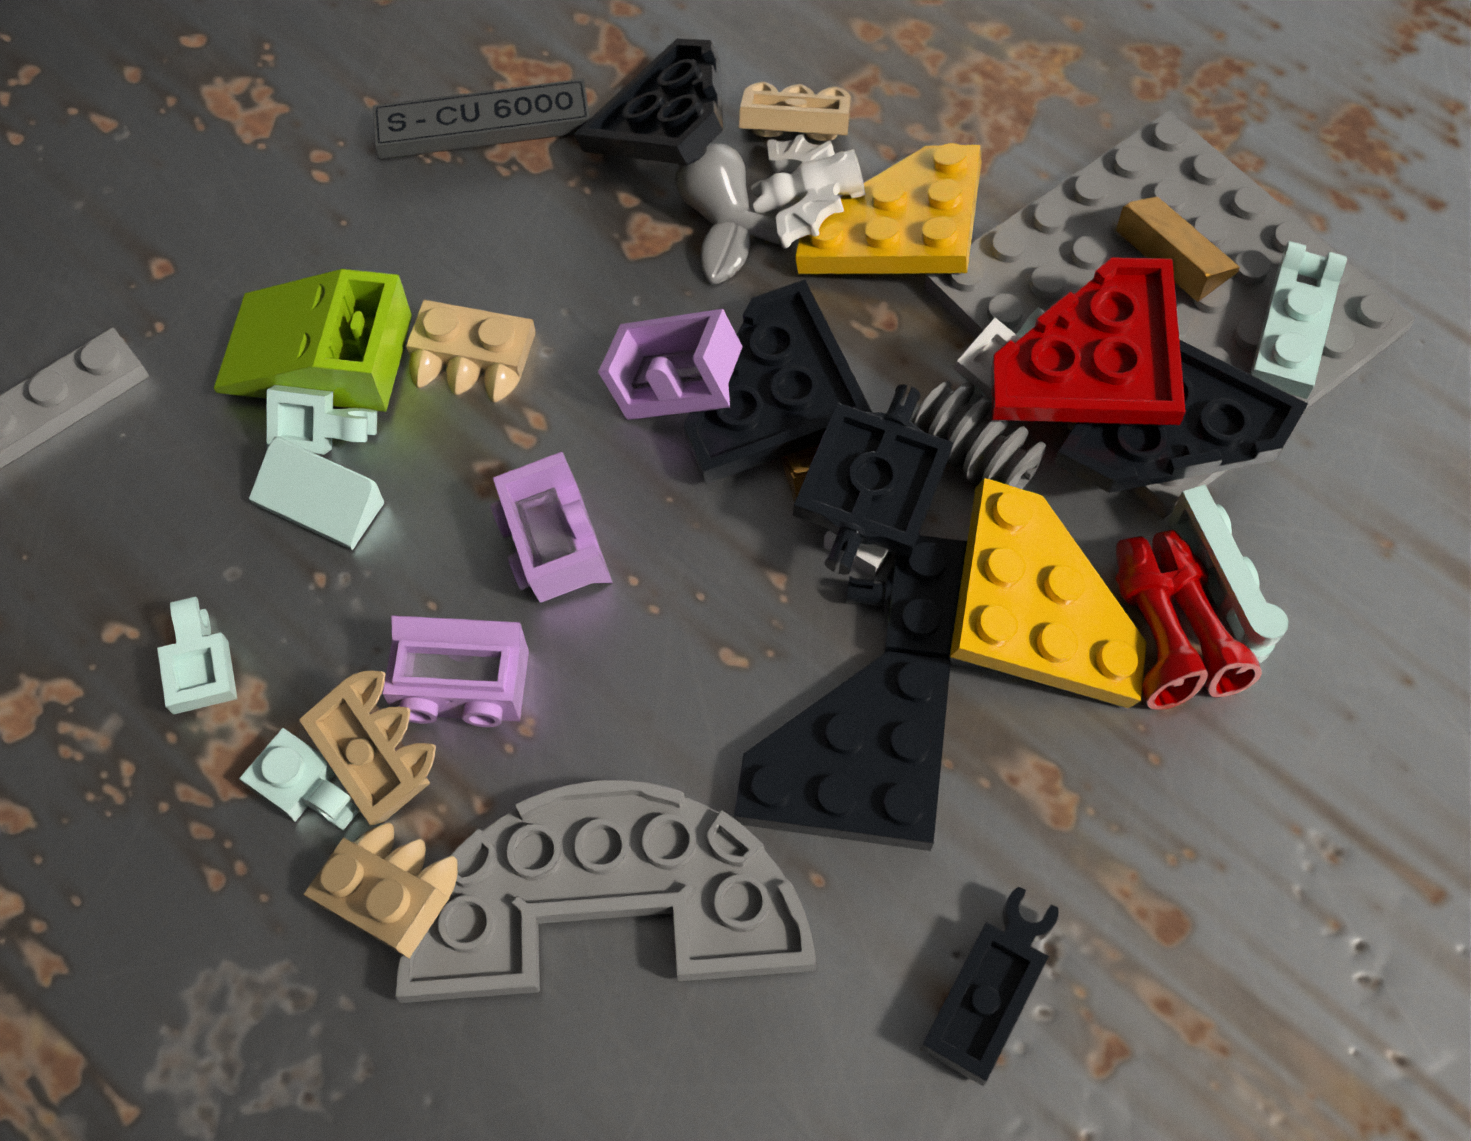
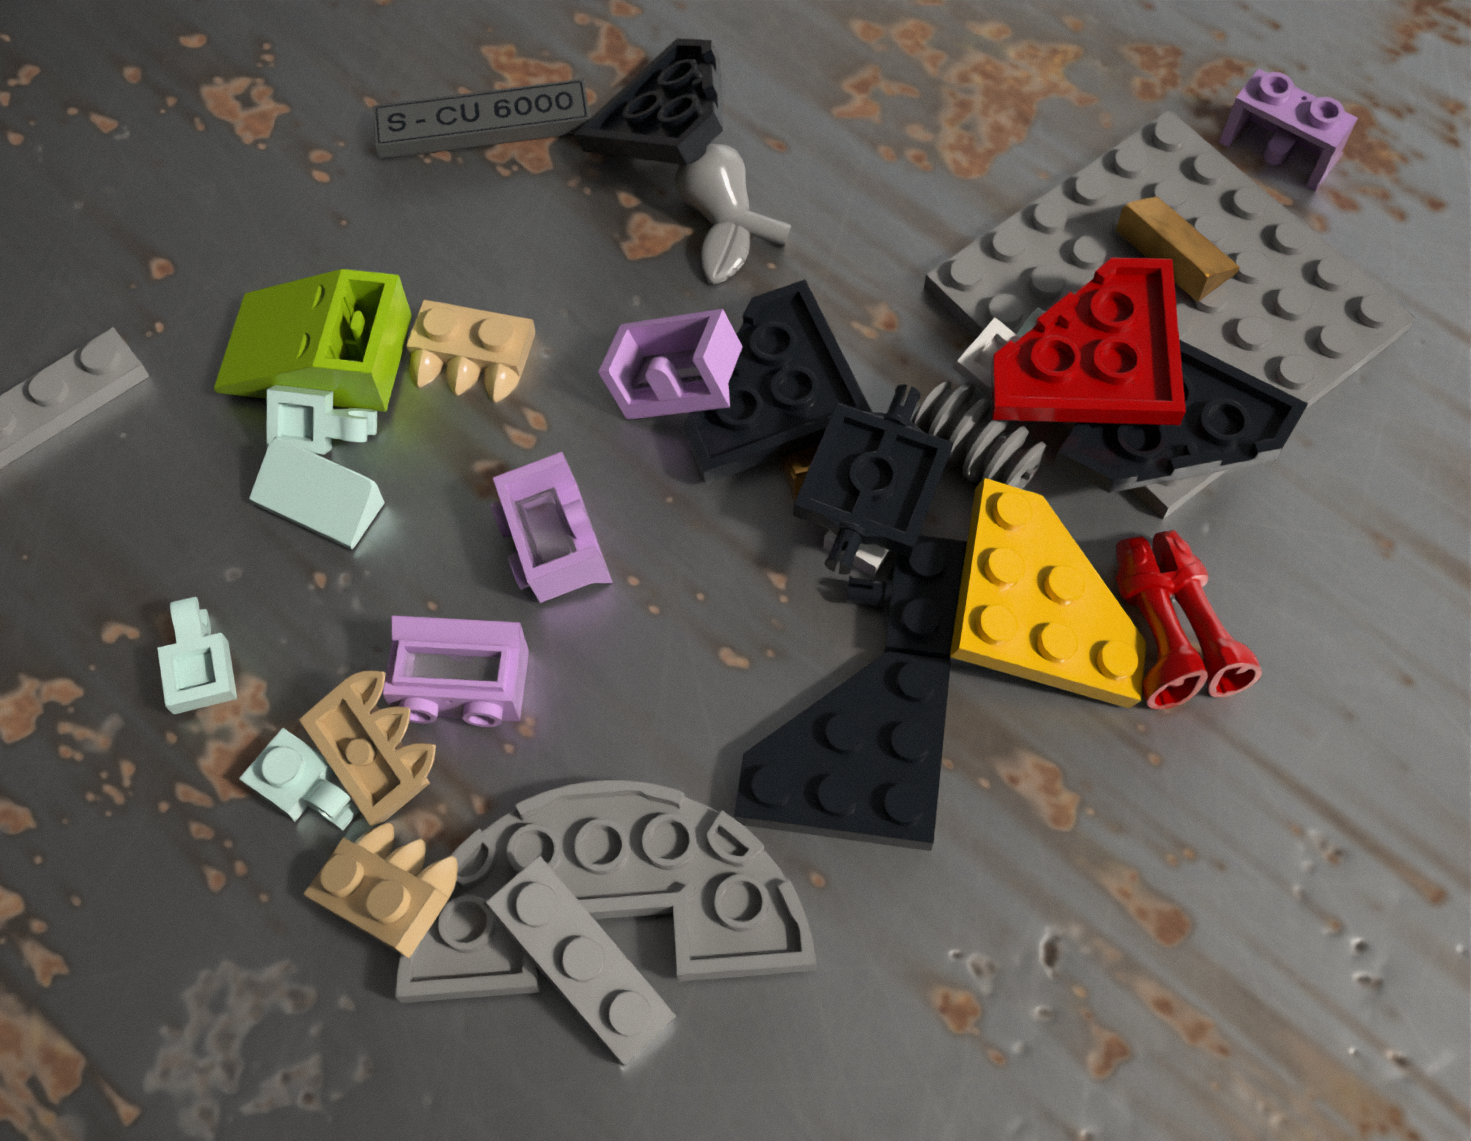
(580, 960): none -> light grey plate
(795, 110): tan plate -> none
(810, 189): white animal -> none
(907, 221): yellow plate -> none
(990, 993): black plate -> none
(1232, 577): light aqua plate -> none
(1294, 118): none -> lavender window
(1297, 320): light aqua plate -> none

